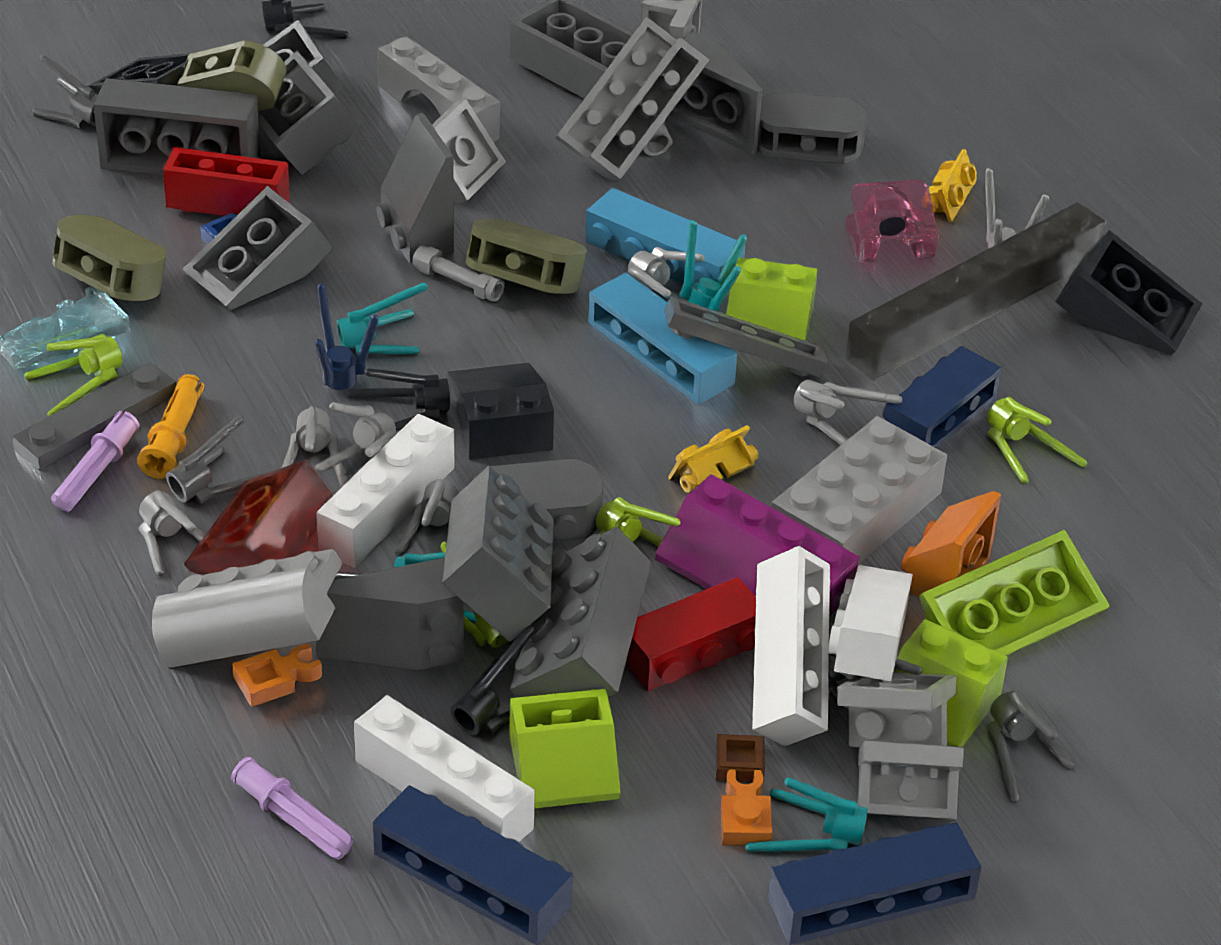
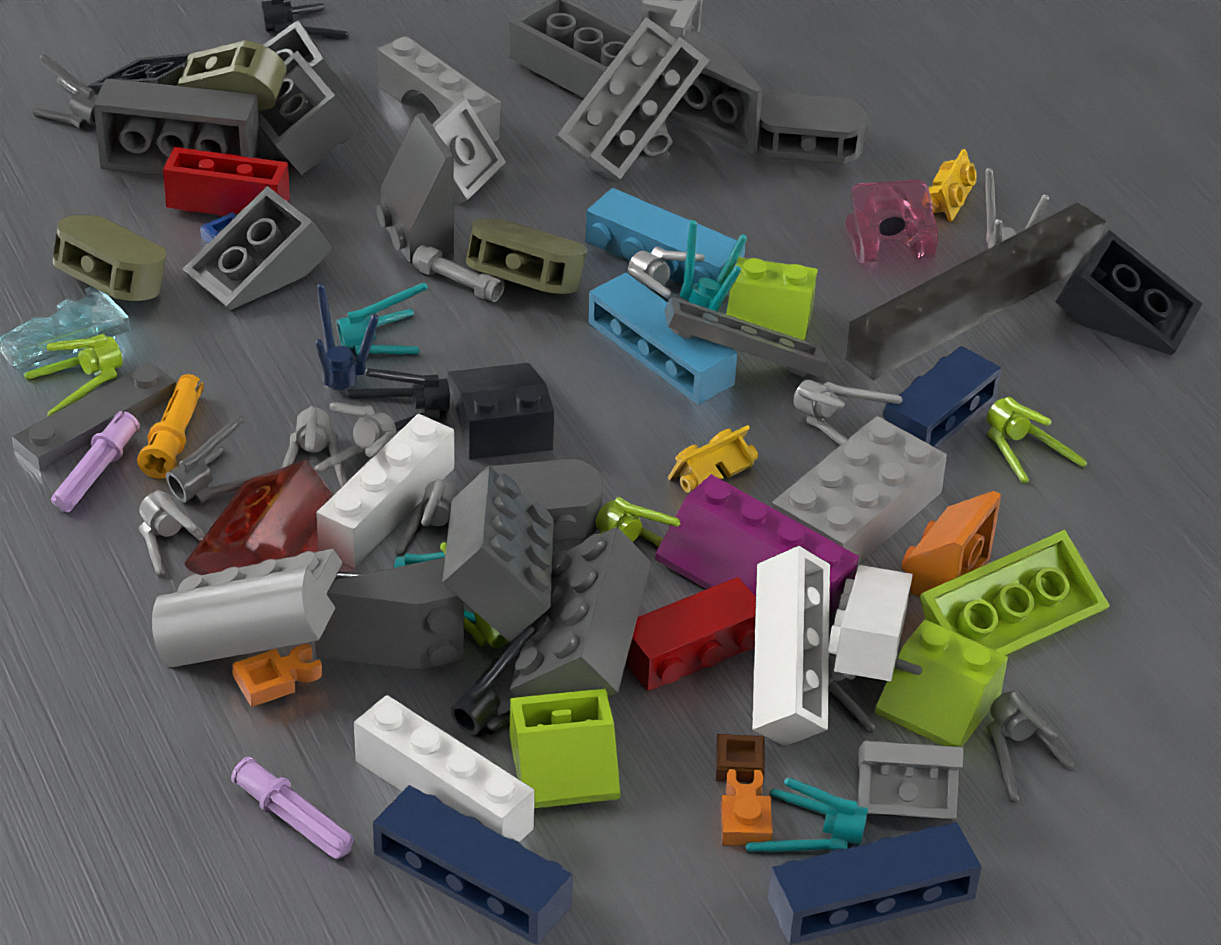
(898, 710): light grey bracket -> none

